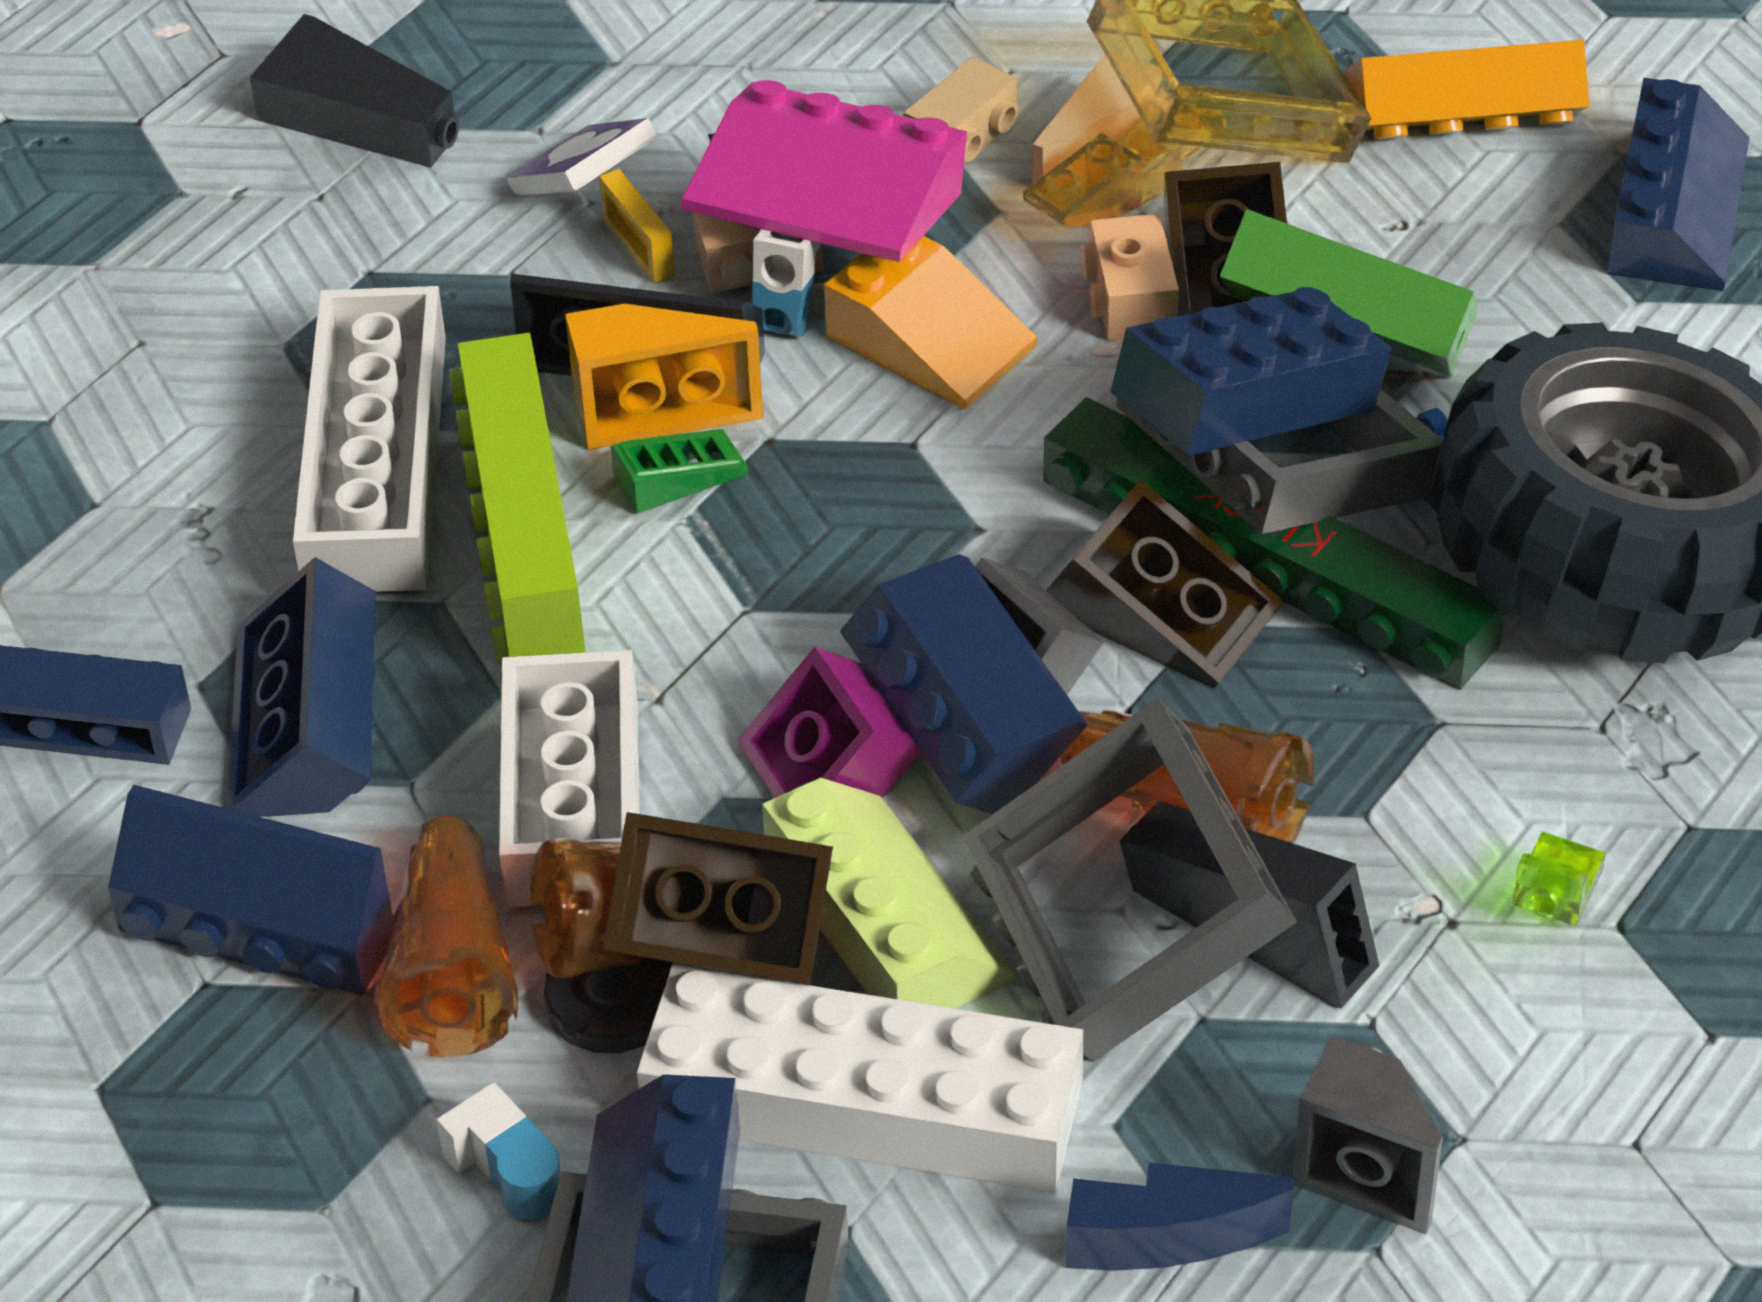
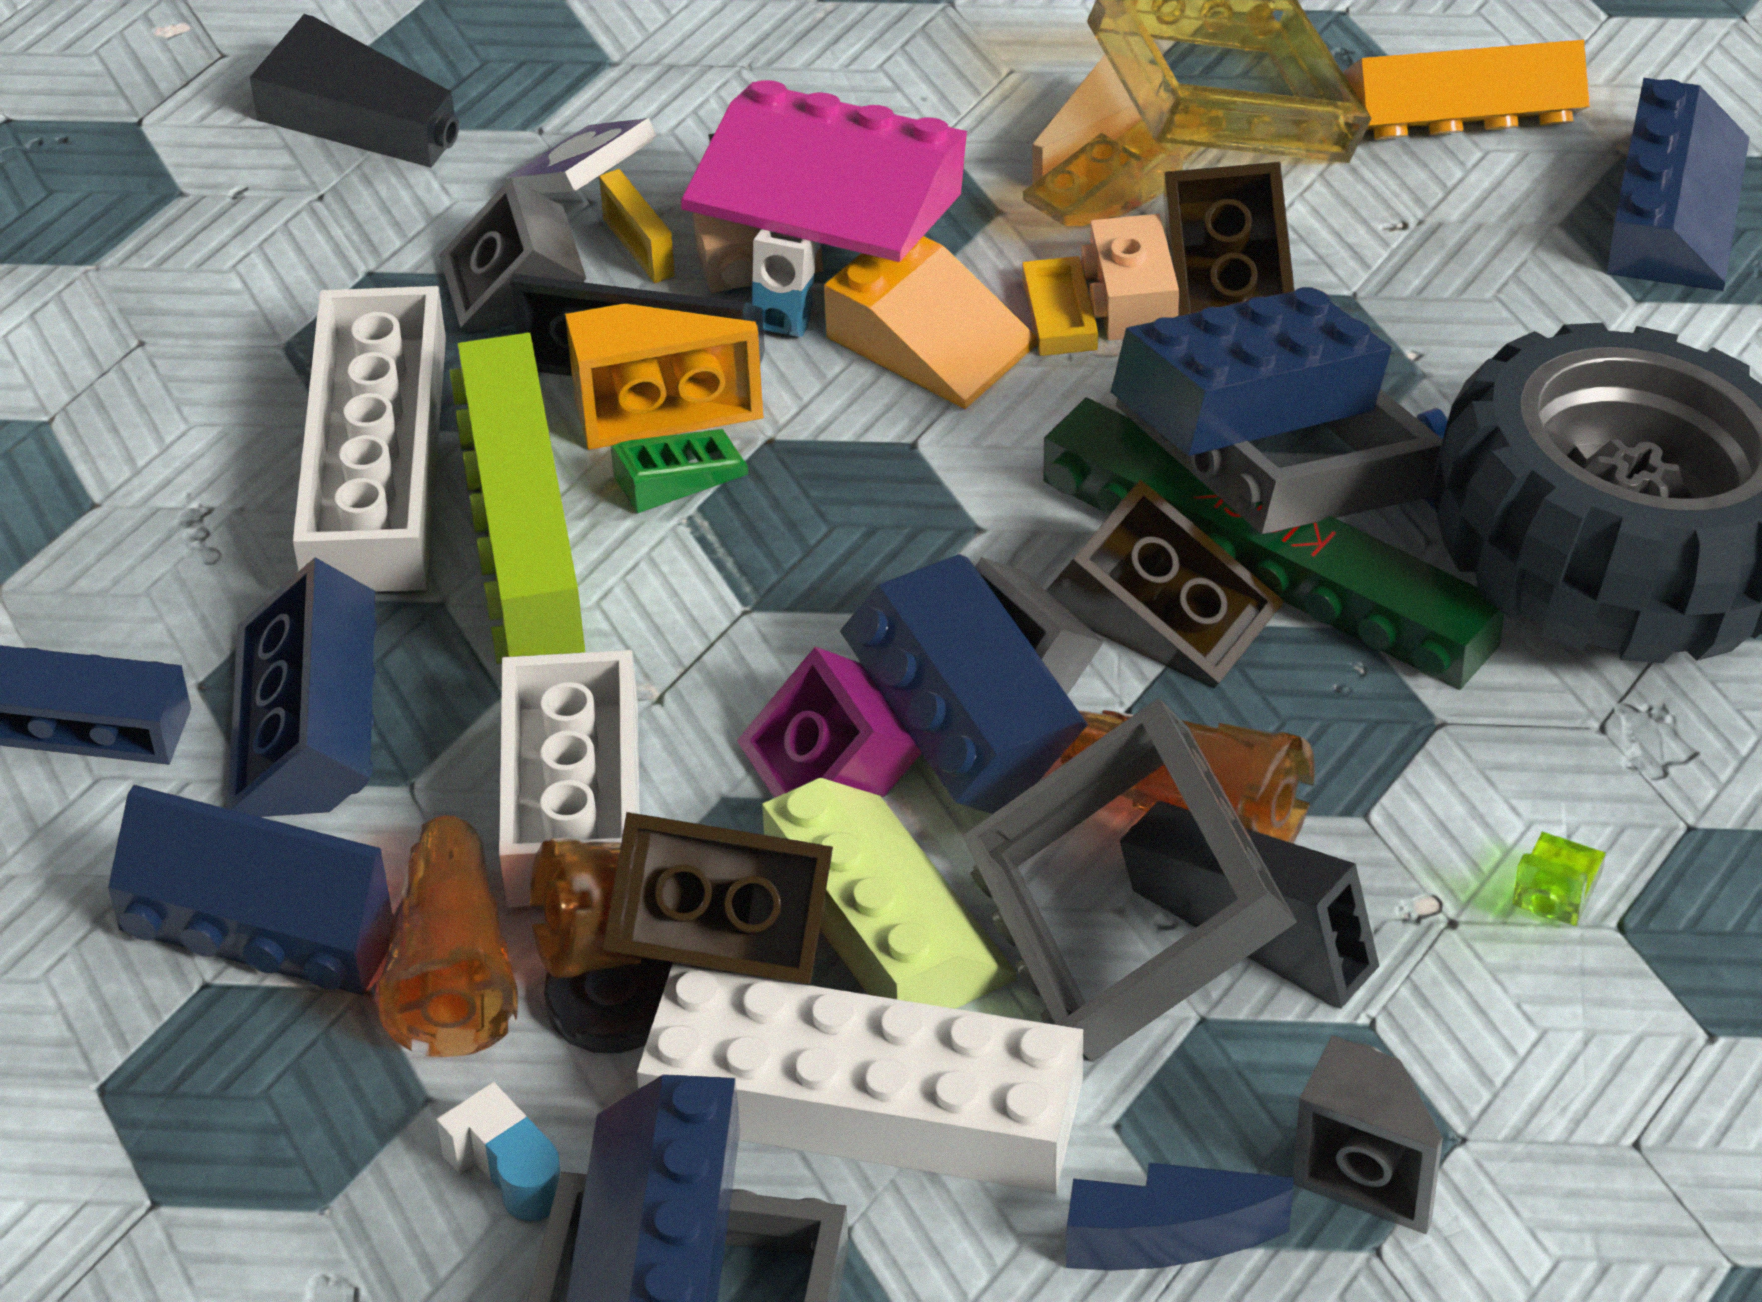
(510, 235): none -> flat silver slope
(973, 100): tan brick -> none
(1059, 306): none -> yellow tile
(1407, 309): bright green brick -> none

